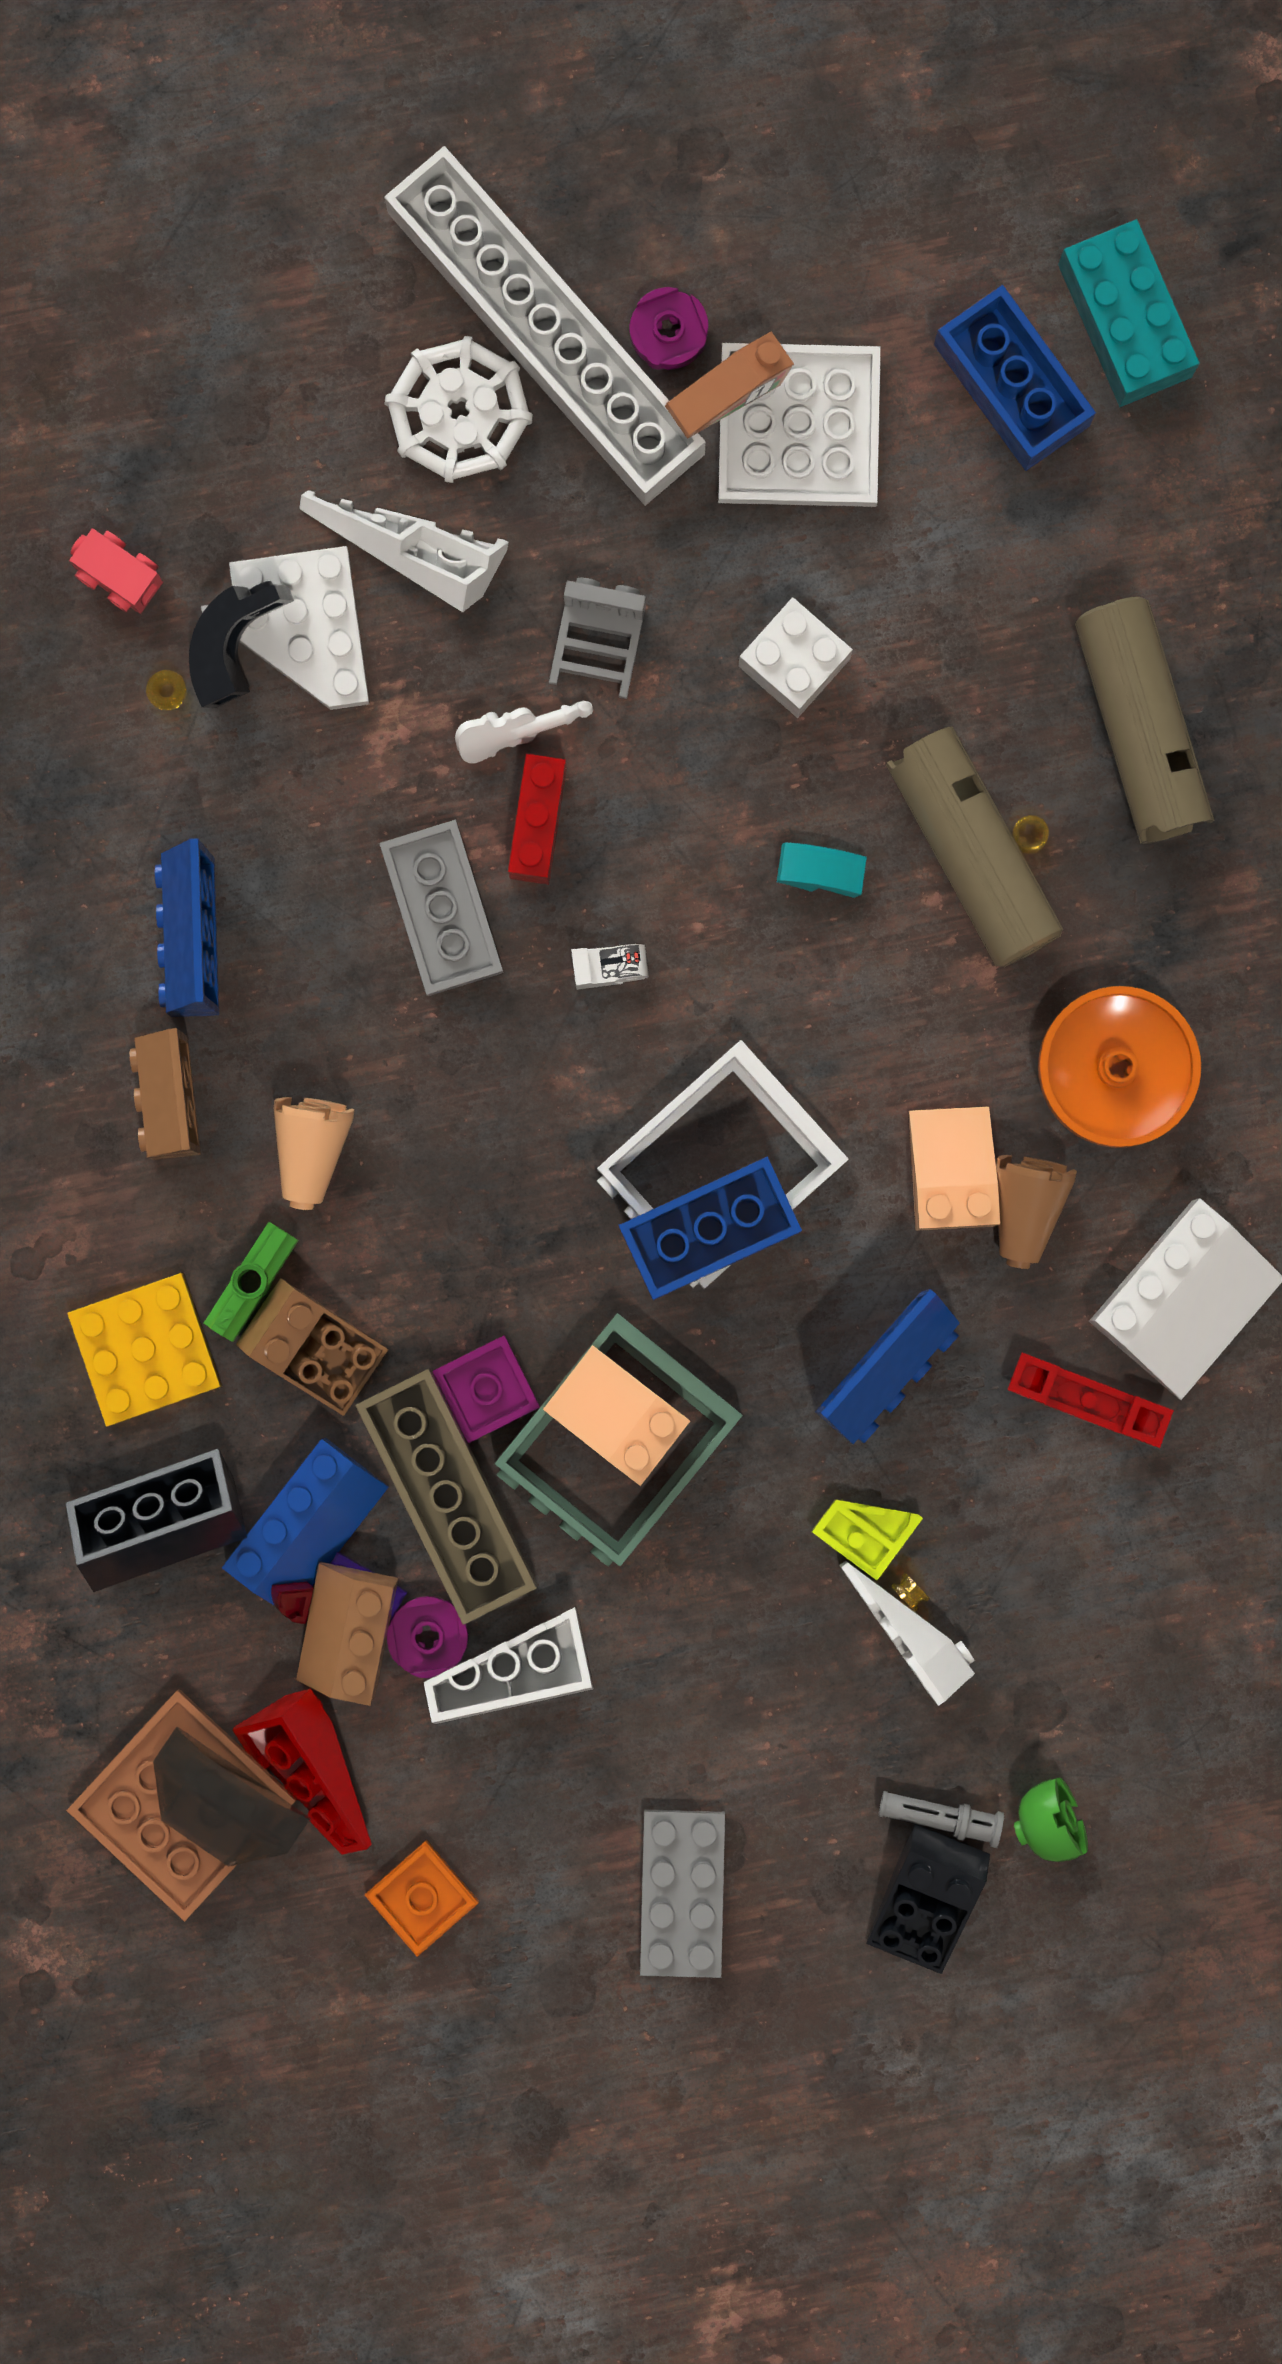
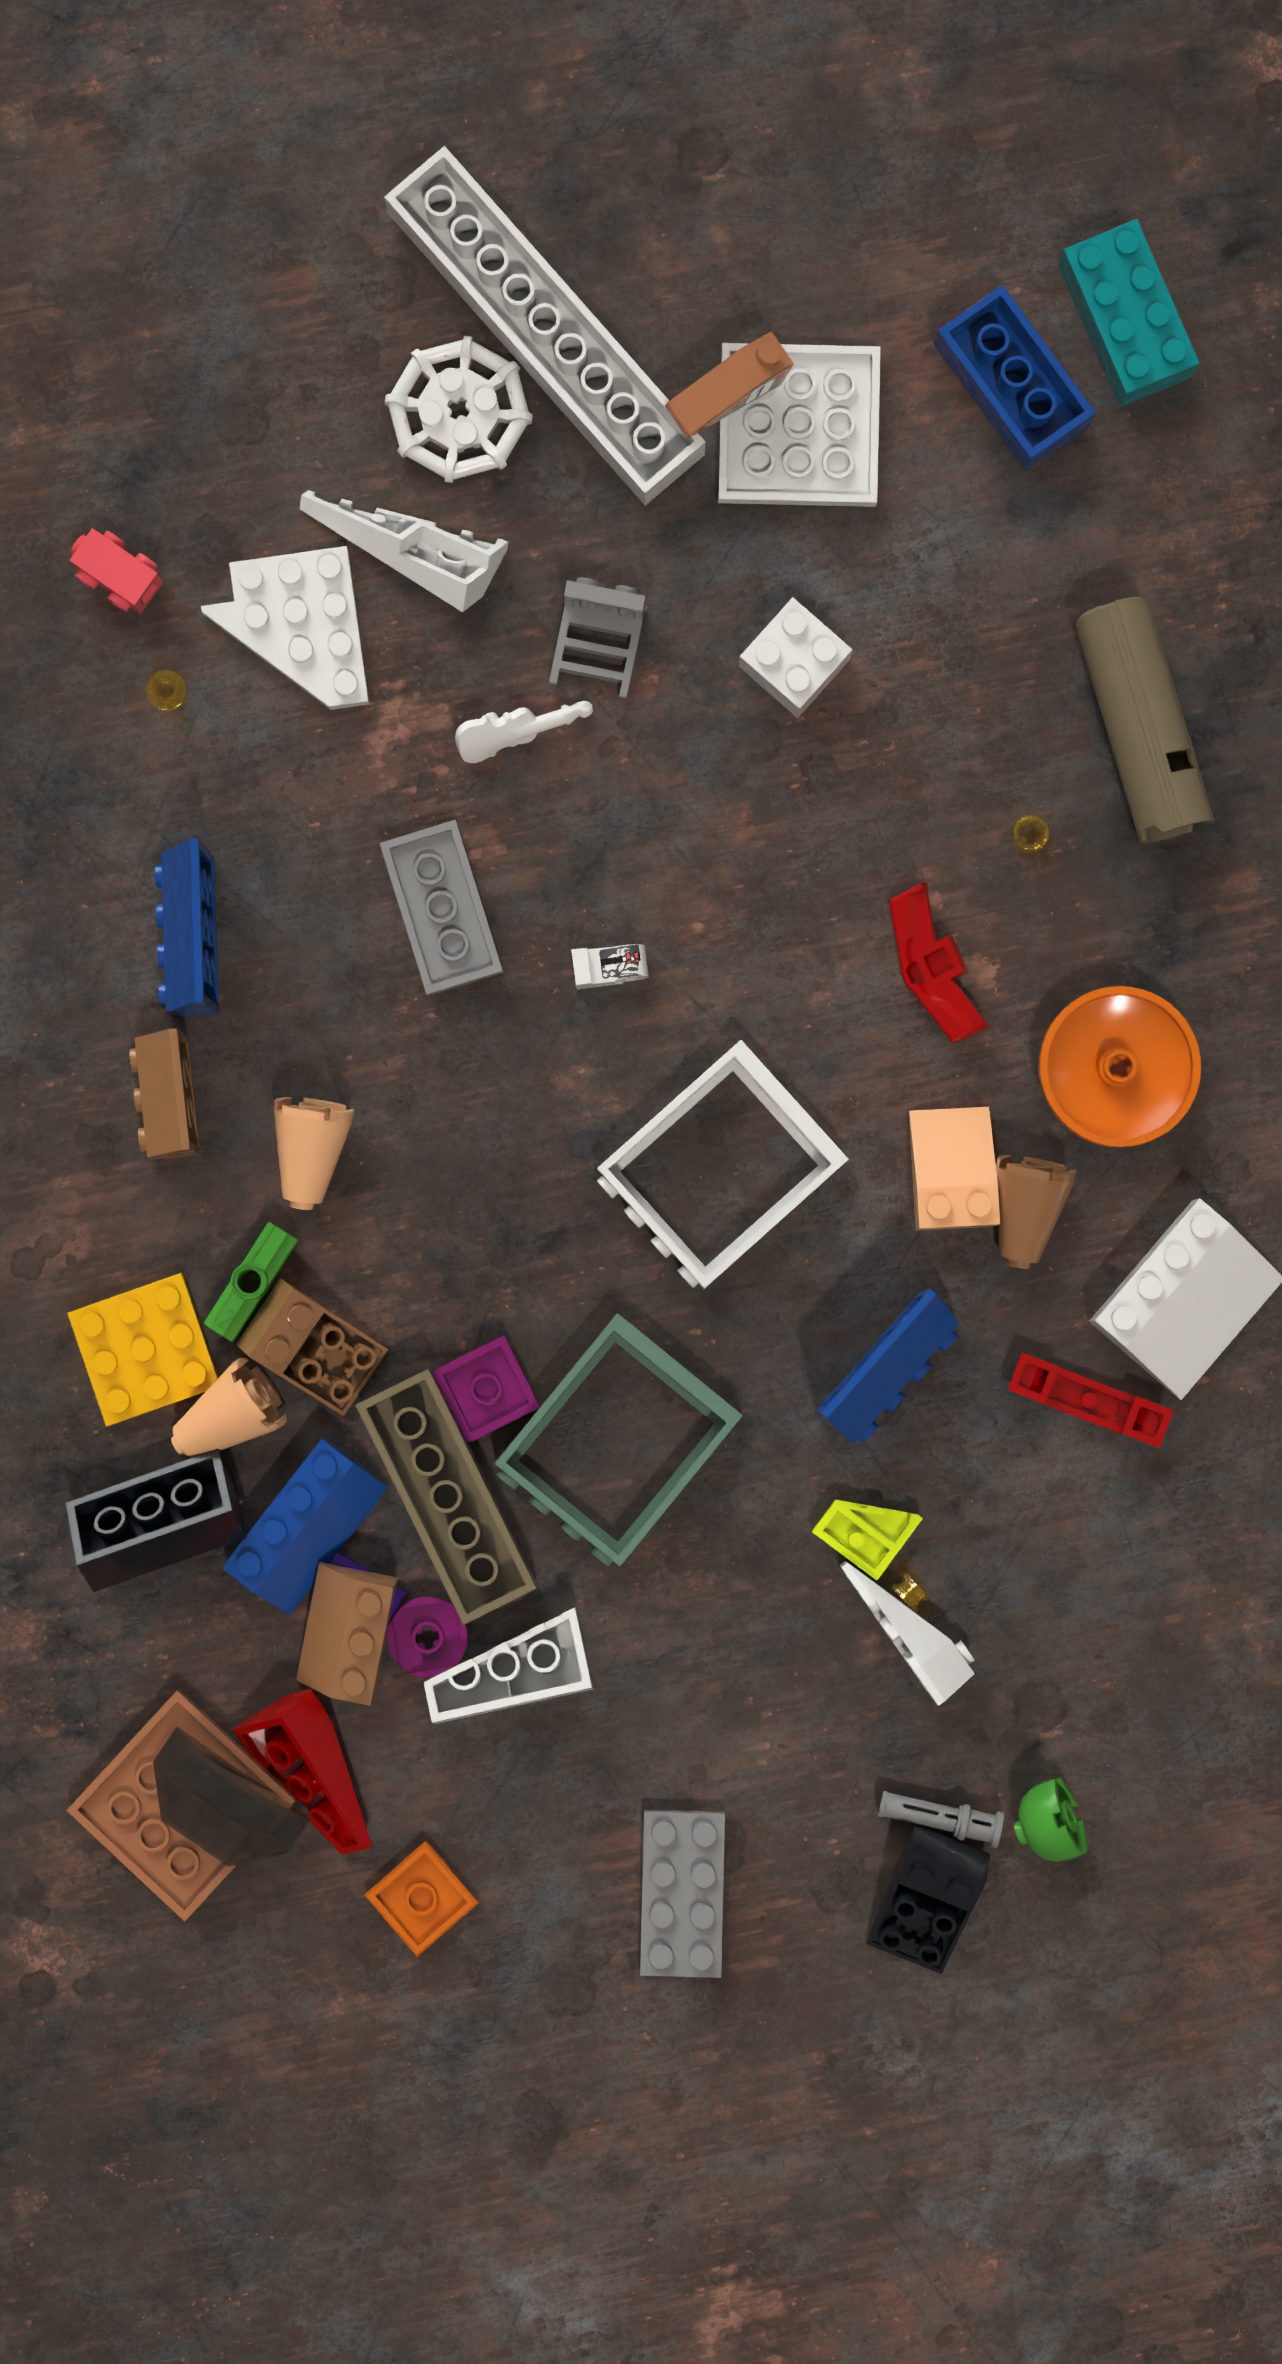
(217, 636): black arch -> none
(230, 1412): none -> light nougat cone
(293, 1600): dark red tile -> none
(537, 819): red brick -> none
(616, 1415): light nougat slope -> none
(647, 320): magenta plate -> none
(710, 1228): blue brick -> none
(822, 868): teal slope -> none
(932, 966): none -> red plate
(975, 847): dark tan piece -> none

